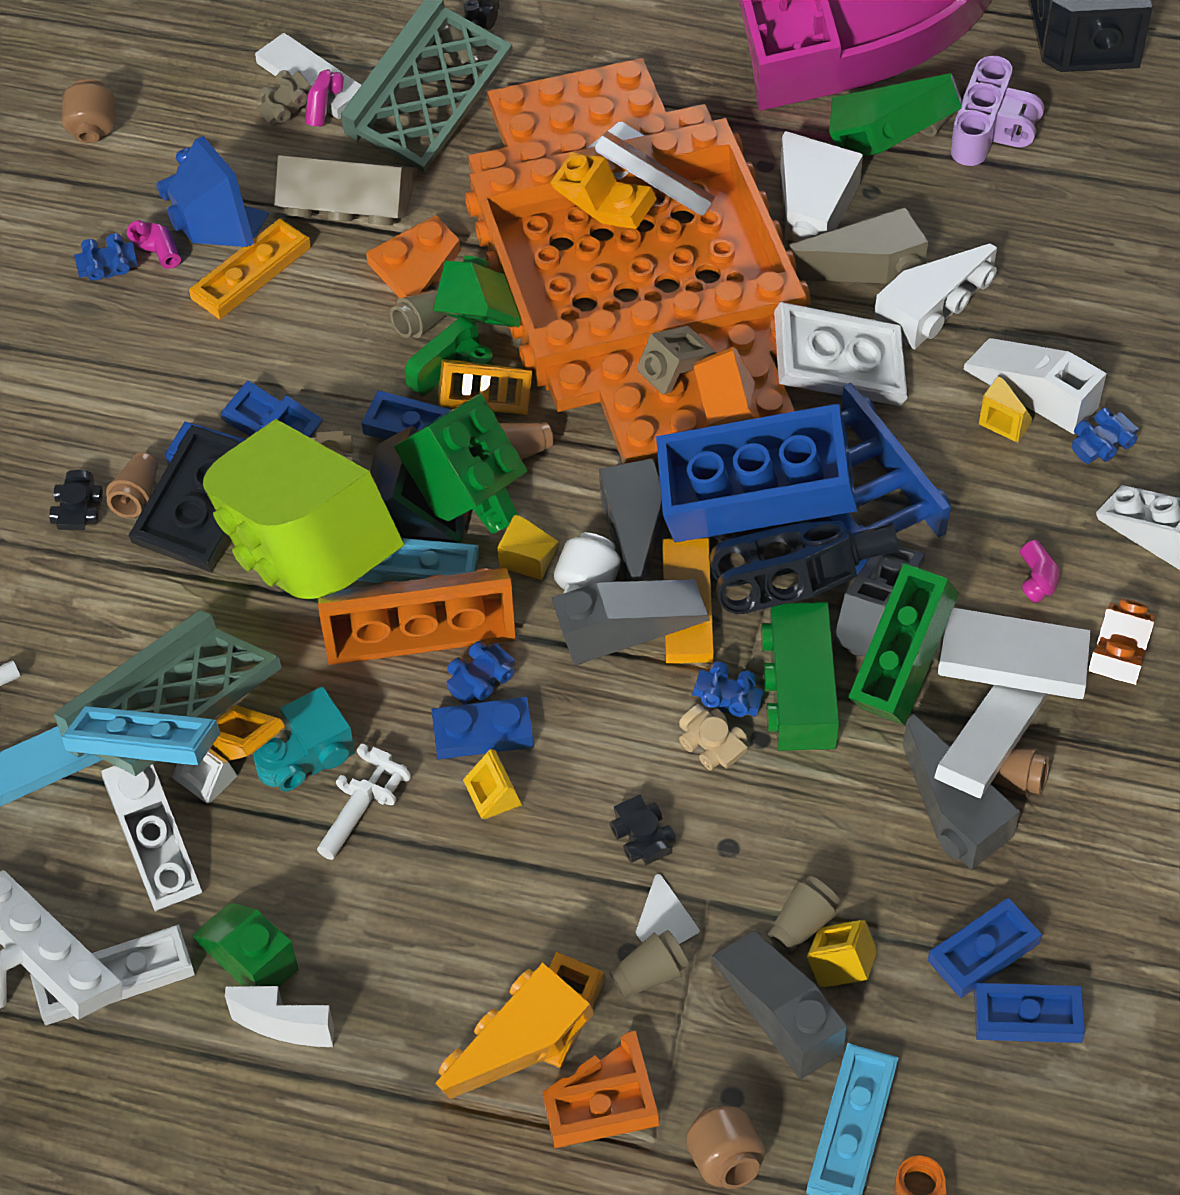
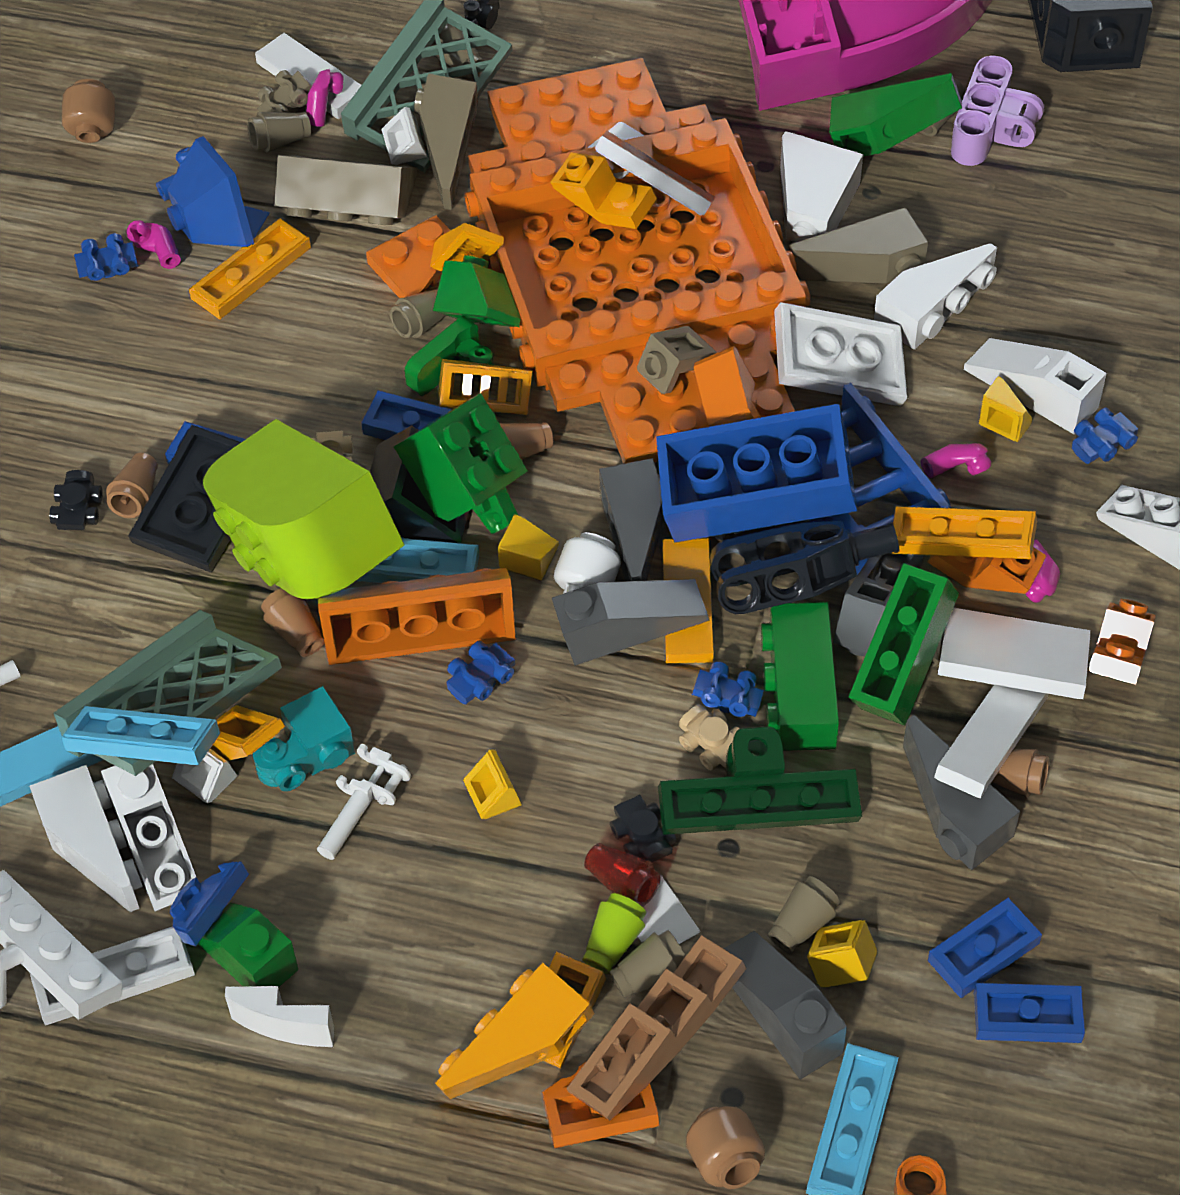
(80, 832): none -> white slope
(202, 903): none -> blue plate
(255, 408): blue slope -> none
(277, 129): none -> dark tan cone
(292, 621): none -> medium nougat cone
(403, 138): none -> white slope
(447, 118): none -> dark tan slope
(464, 241): none -> light orange slope
(482, 727): blue plate -> none
(613, 931): none -> lime cone
(623, 873): none -> clear red cone
(657, 1029): none -> medium nougat slope
(758, 792): none -> dark green plate
(955, 454): none -> dark pink arm
(965, 532): none -> light orange tile
(991, 573): none -> orange slope

